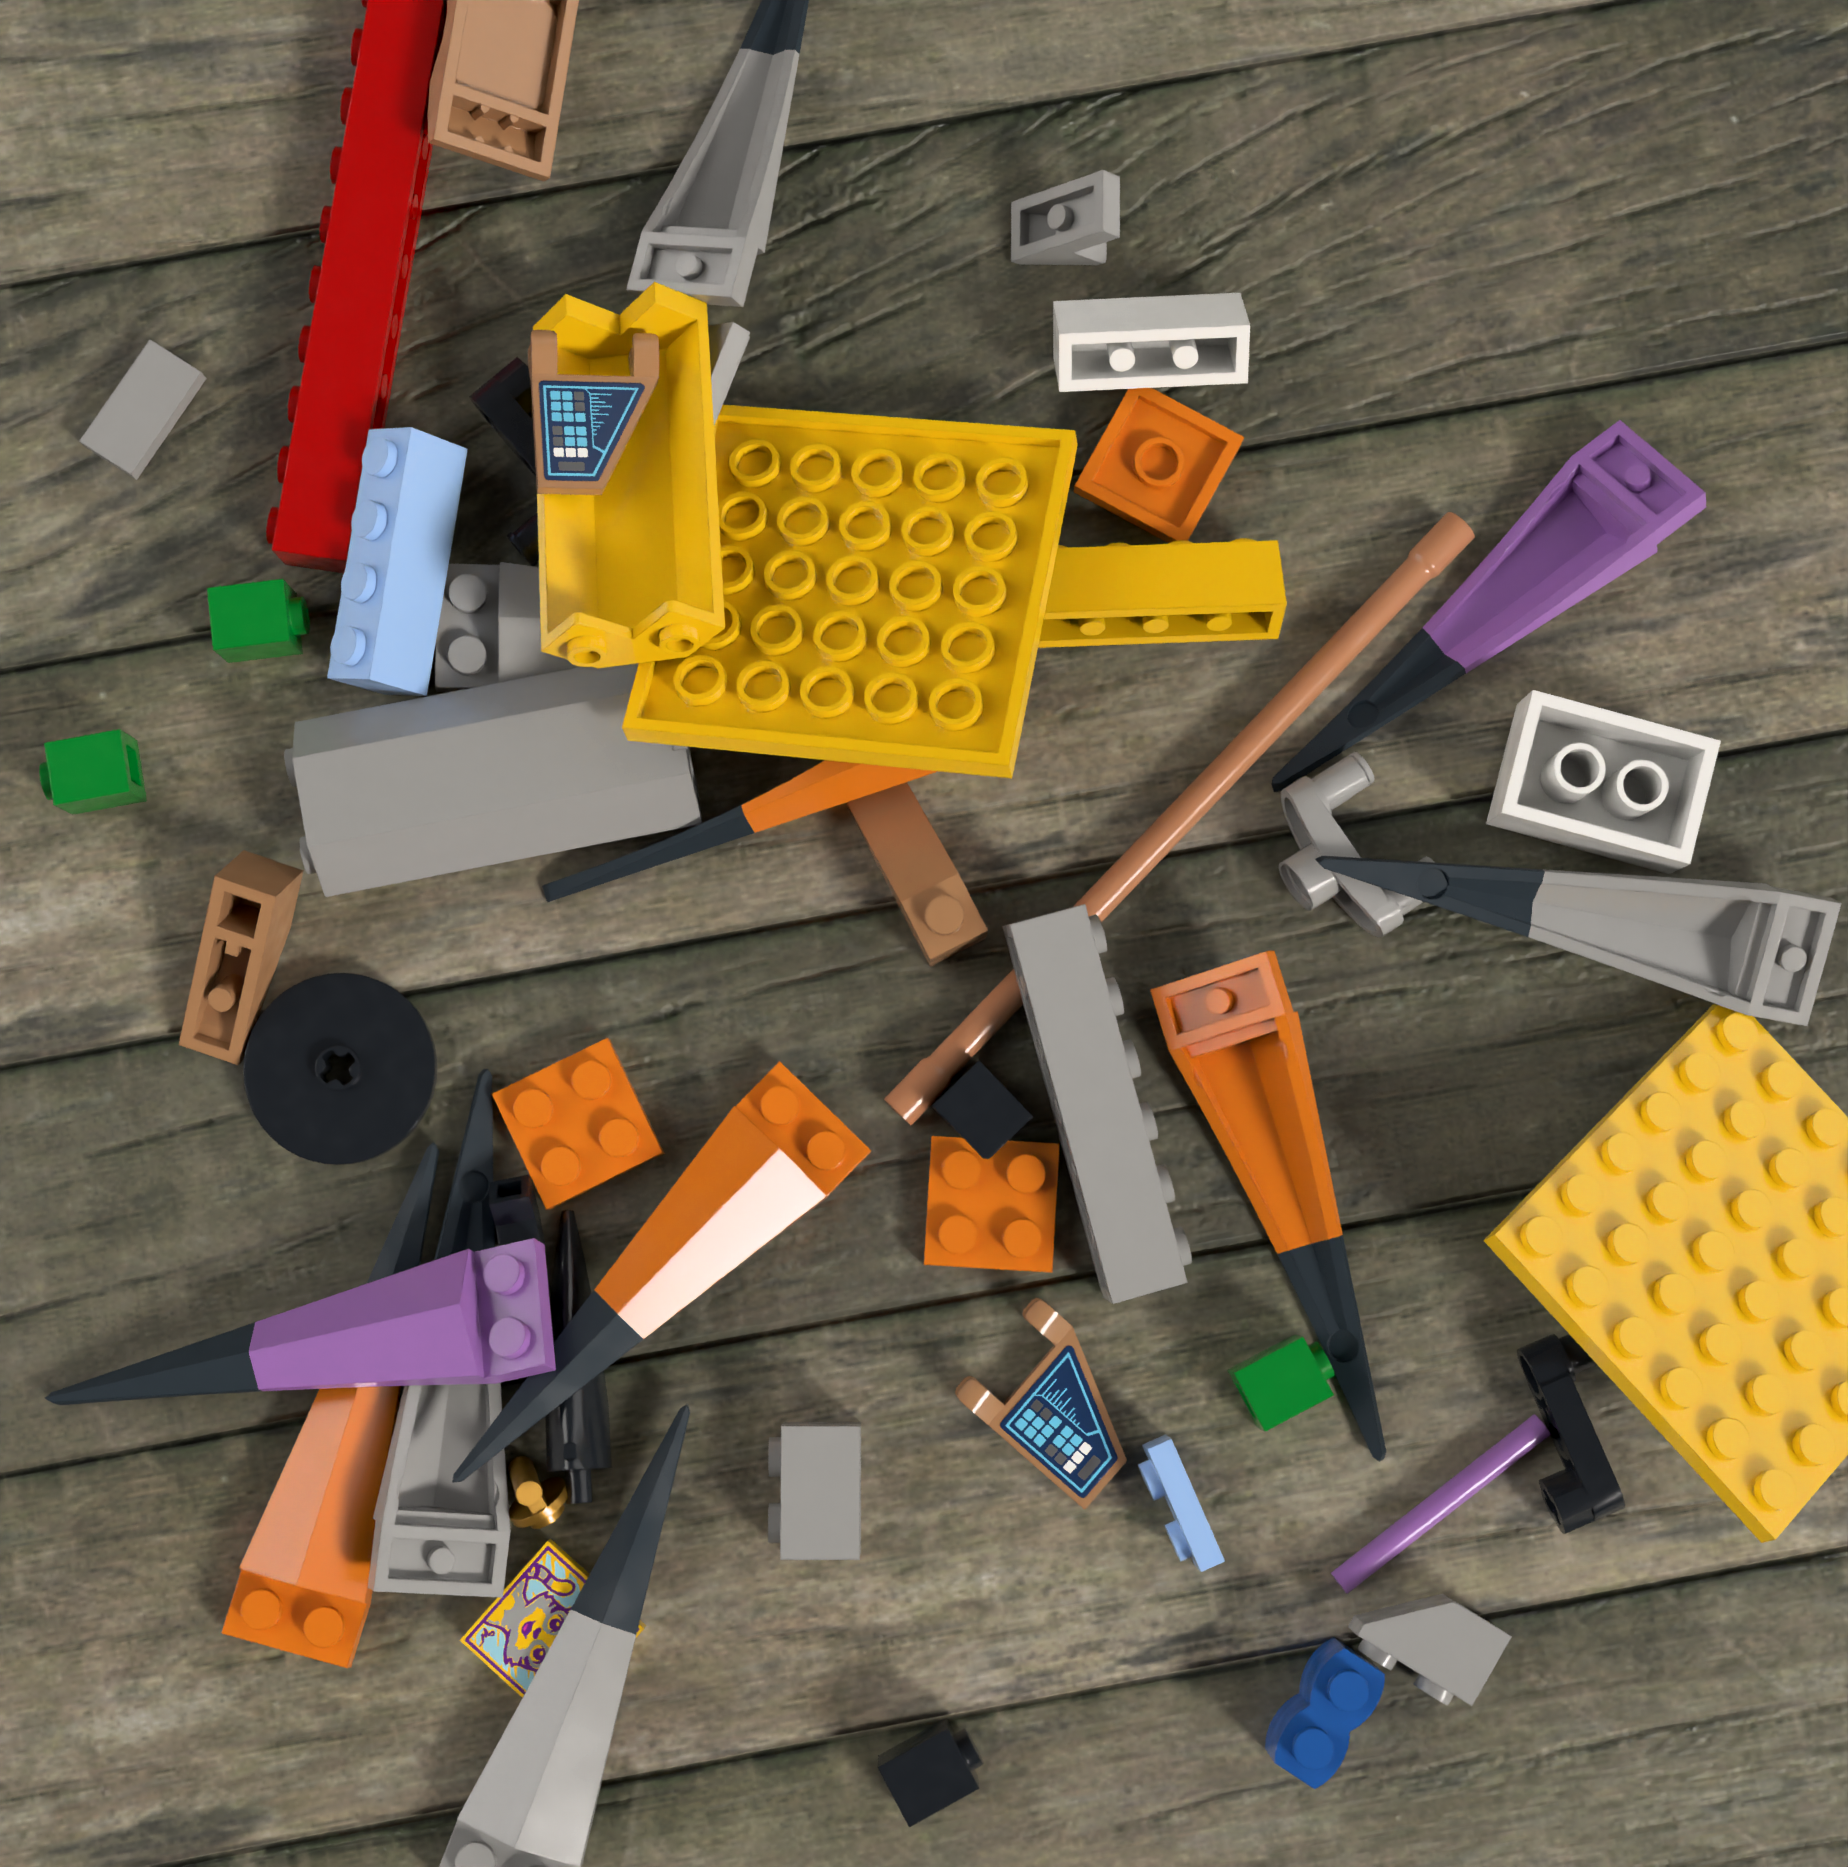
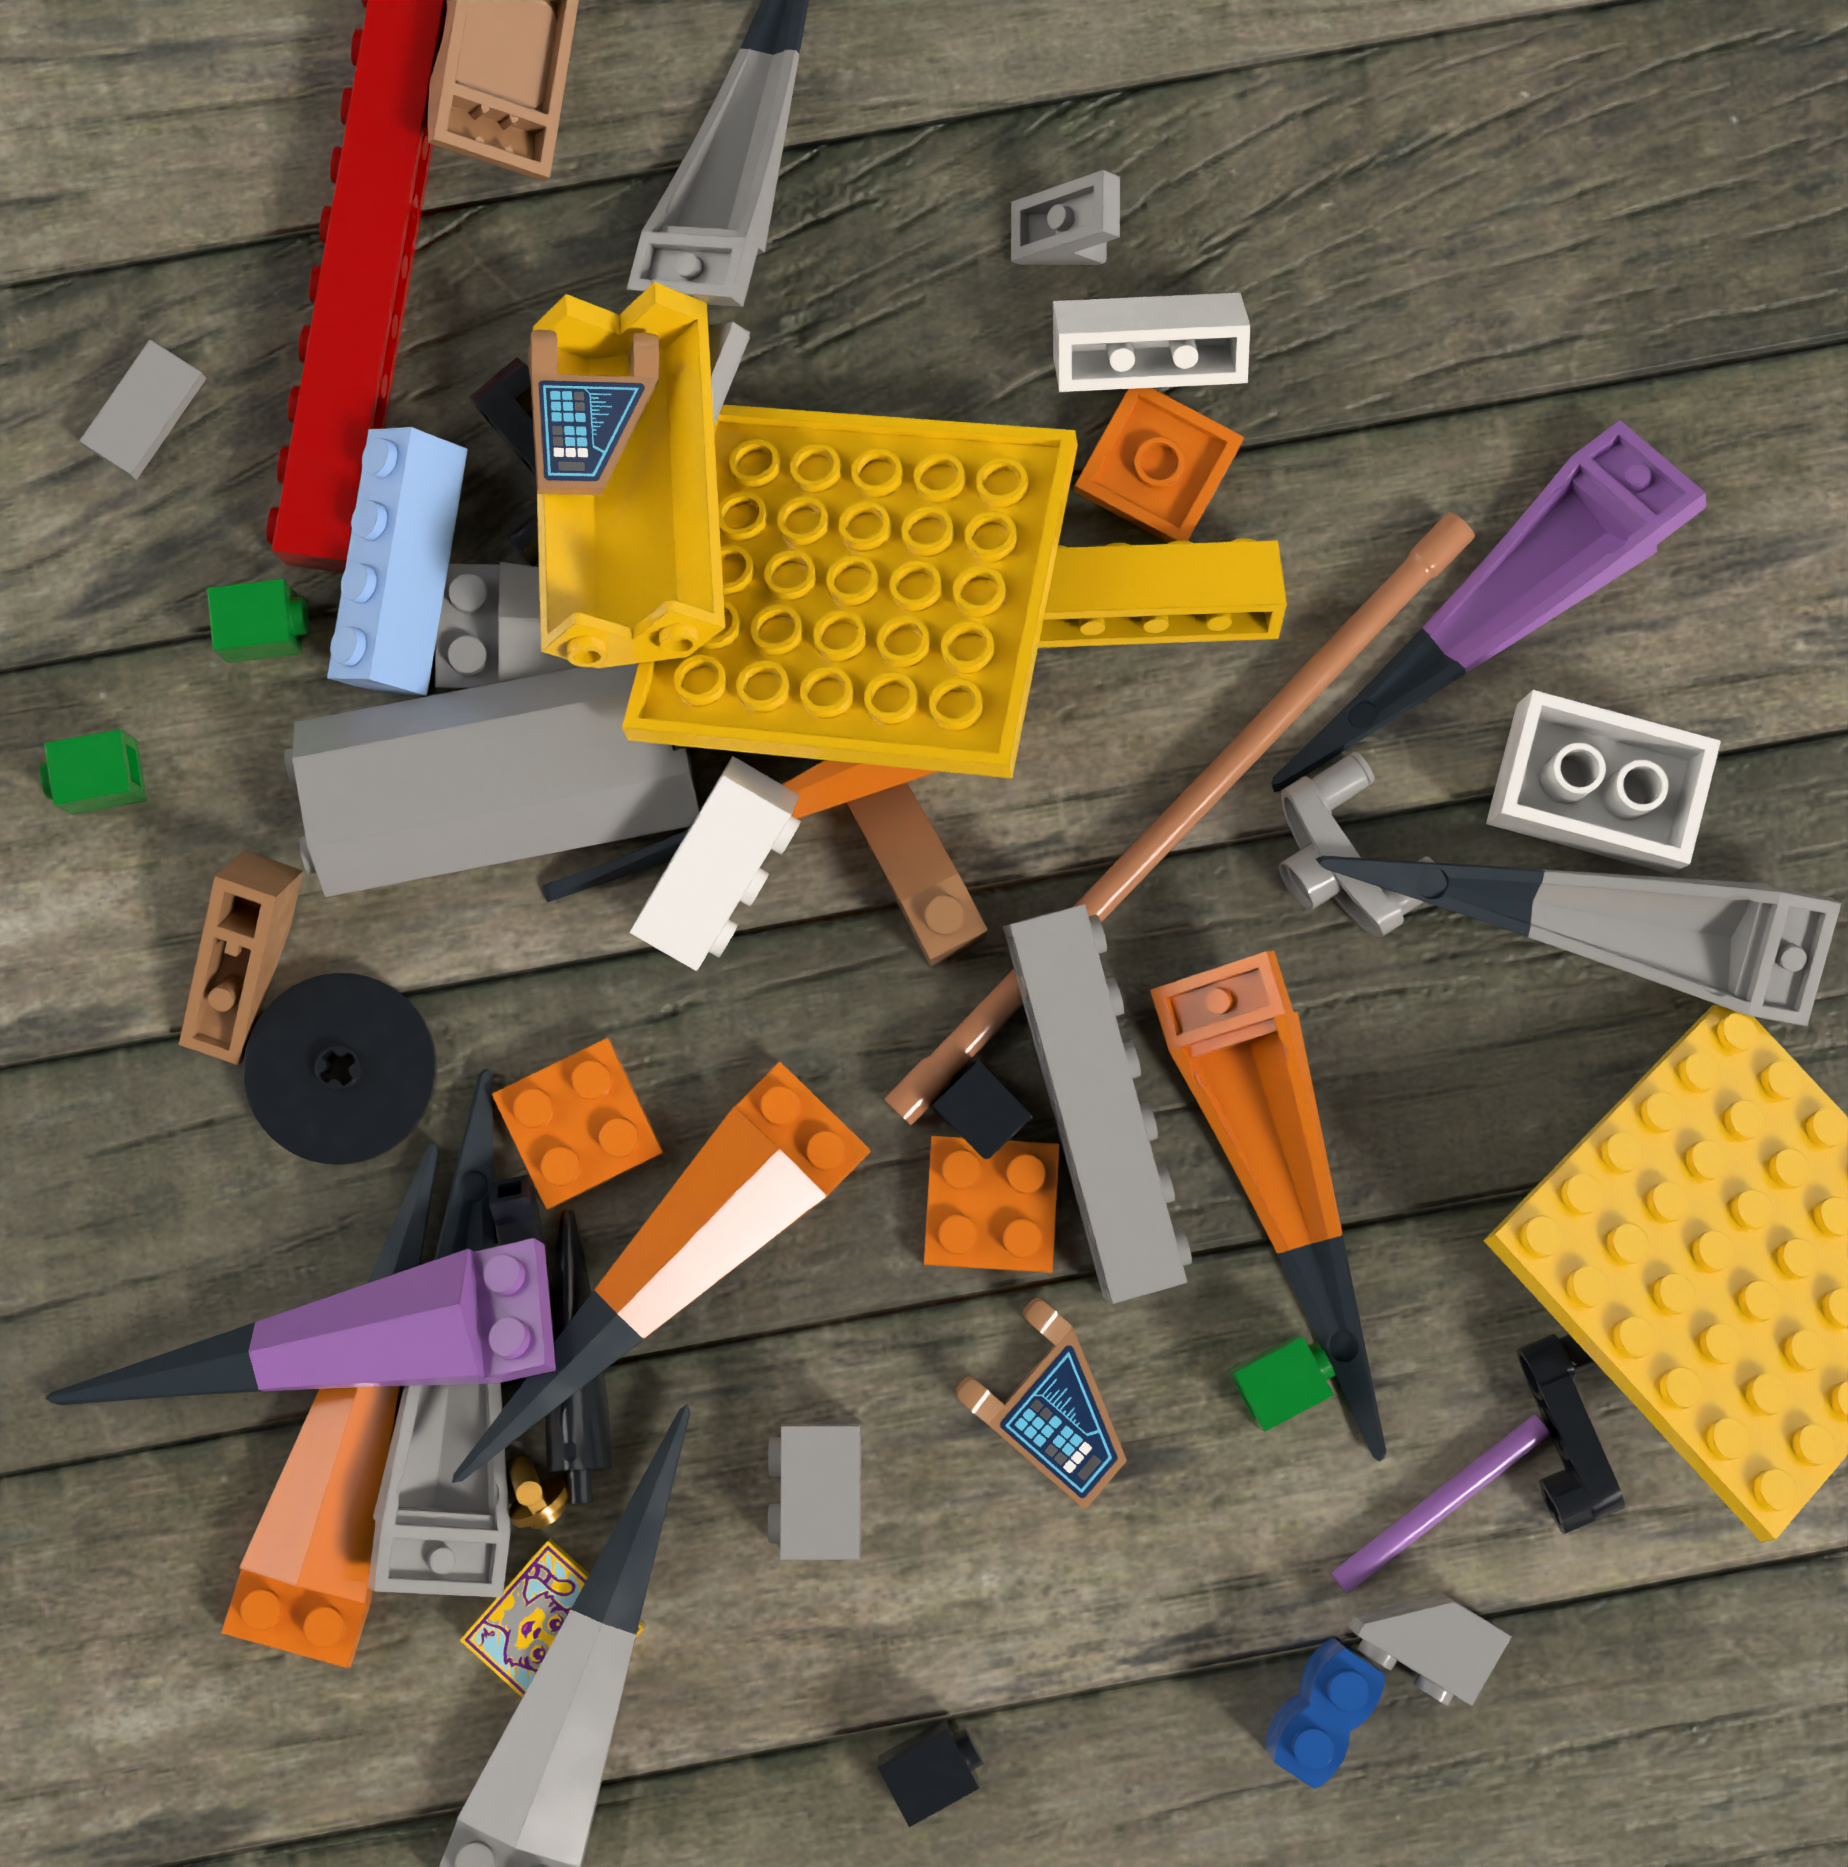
(718, 865): none -> white brick
(1190, 1529): light blue plate -> none

